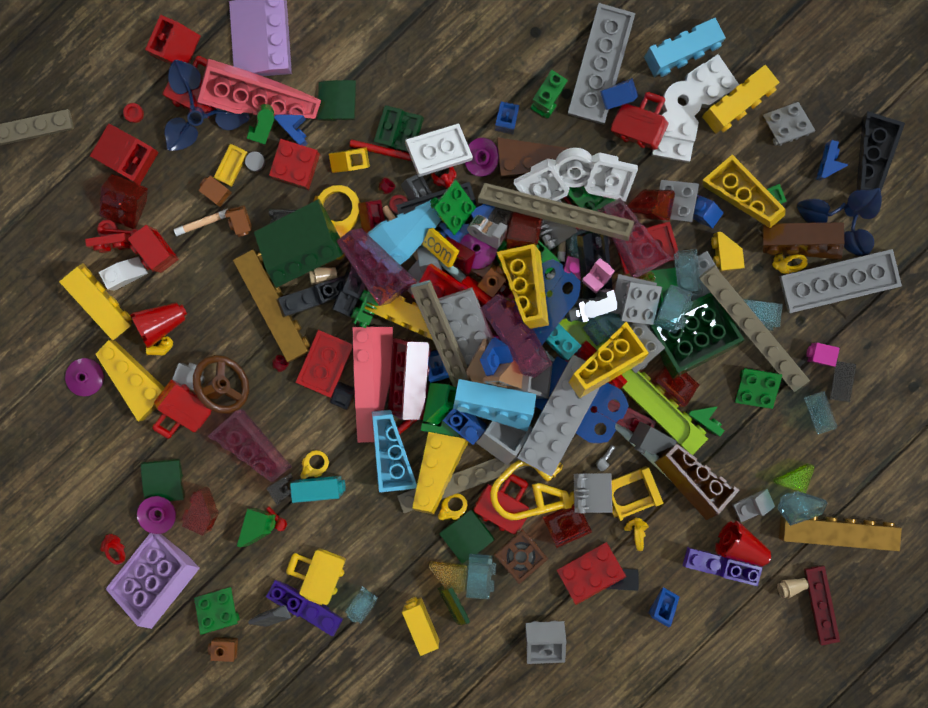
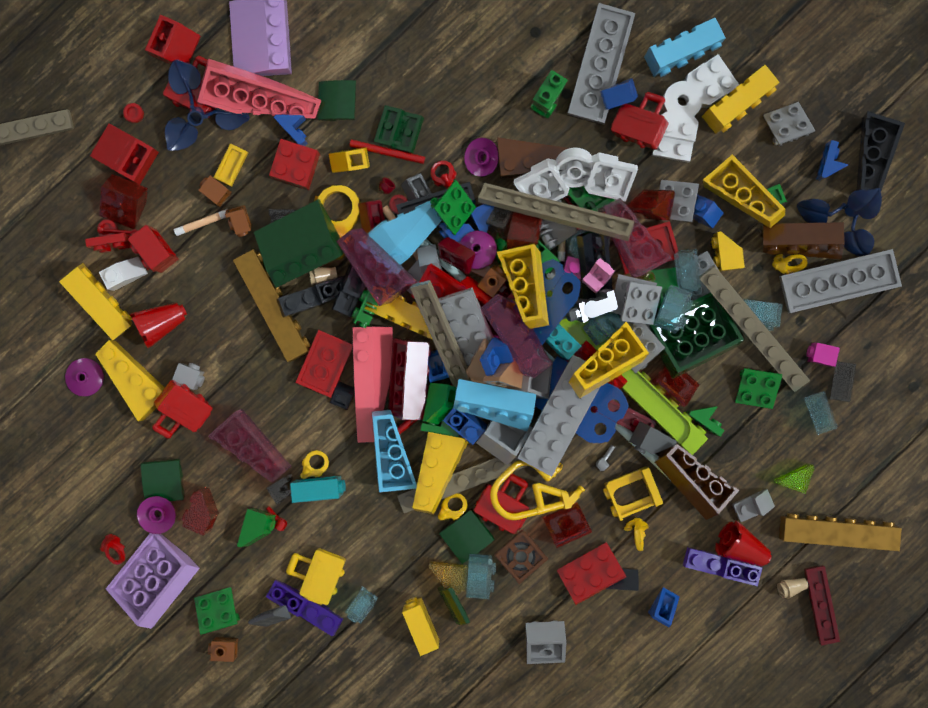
(164, 346): yellow arm -> none
(220, 384): reddish brown piece -> none
(255, 161): light grey tile -> none
(263, 124): green leg -> none
(280, 363): dark red hinge -> none
(438, 150): white plate -> none
(440, 247): yellow tile -> none
(487, 231): light grey leg -> none
(506, 118): blue slope -> none
(593, 493): light grey hinge -> none
(800, 507): clear light blue slope -> none

